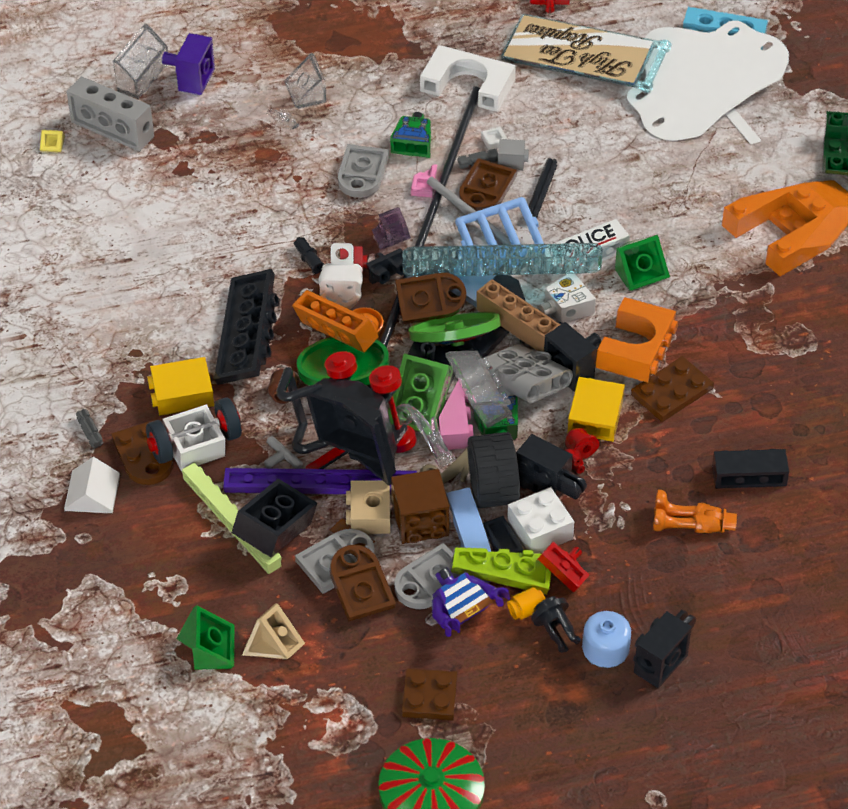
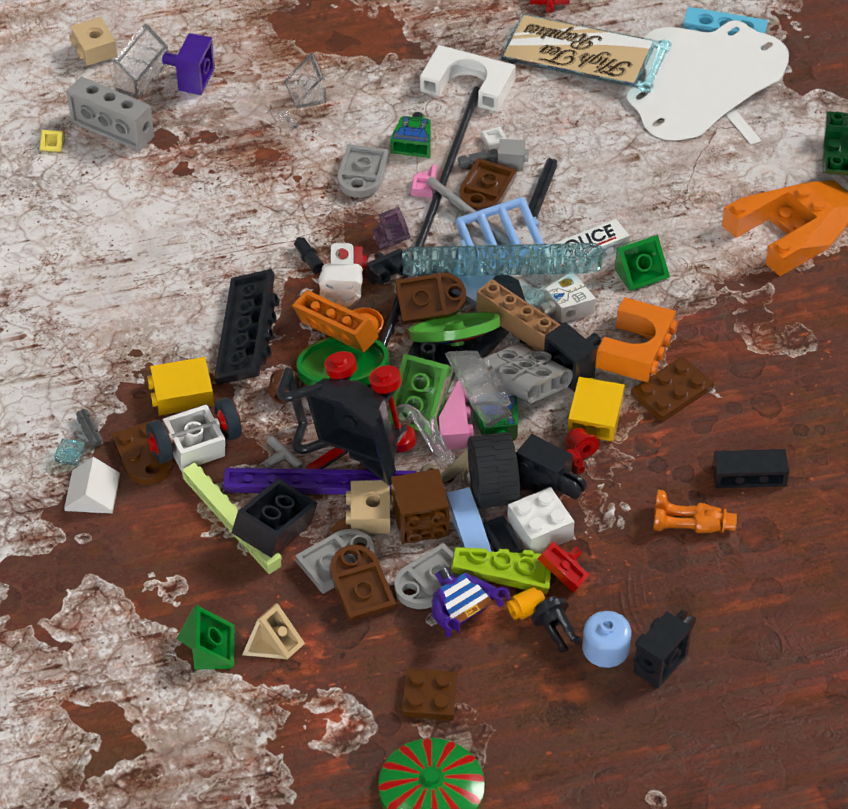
(69, 452): none -> clear light blue plate
(93, 41): none -> tan brick

